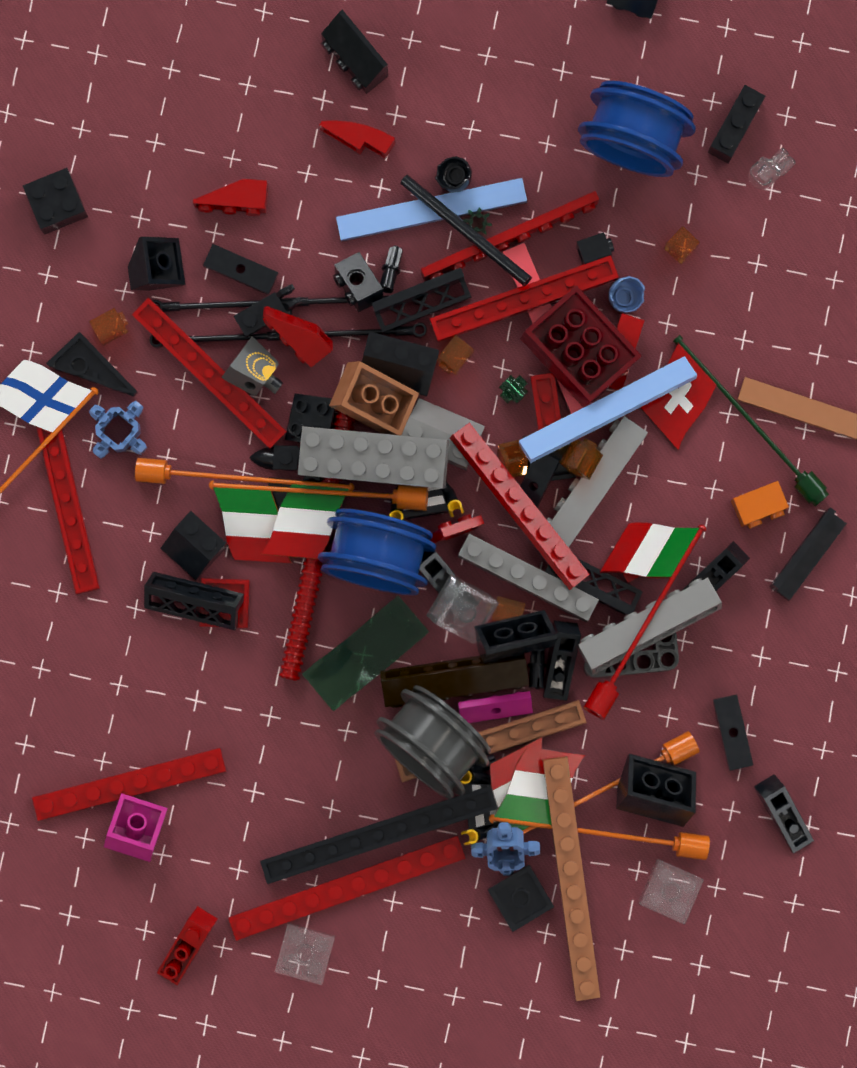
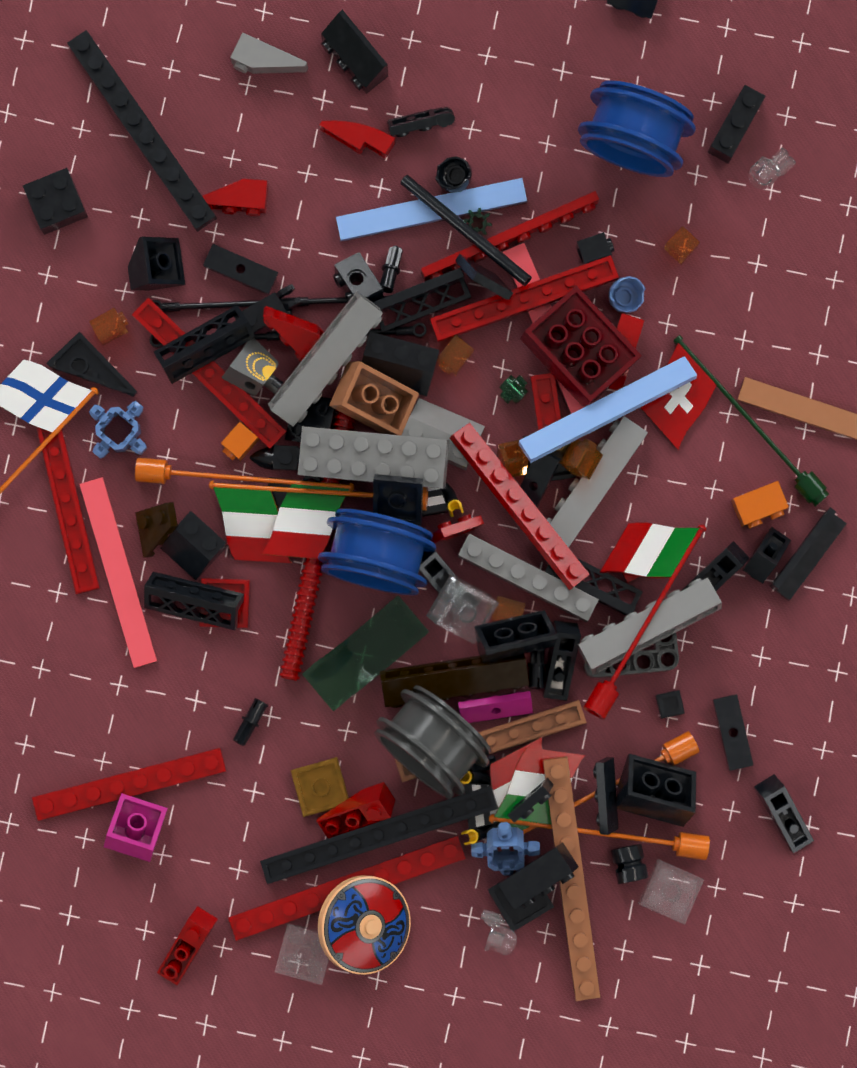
(118, 572): none -> coral tile
(142, 131): none -> black plate
(155, 526): none -> dark brown wing
(206, 347): none -> black fence
(239, 442): none -> orange brick
(250, 721): none -> black axle
(261, 57): none -> light grey slope
(319, 786): none -> pearl gold tile
(325, 359): none -> light grey brick
(358, 811): none -> red slope
(364, 924): none -> dish
(398, 497): none -> black plate
(421, 121): none -> black hinge
(483, 277): none -> black tile
(500, 937): none -> clear piece
(524, 807): none -> black plate
(539, 877): none -> black brick
(606, 795): none -> black tile
(629, 863): none -> black wheel
(670, 704): none -> black tile
(767, 555): none -> black slope

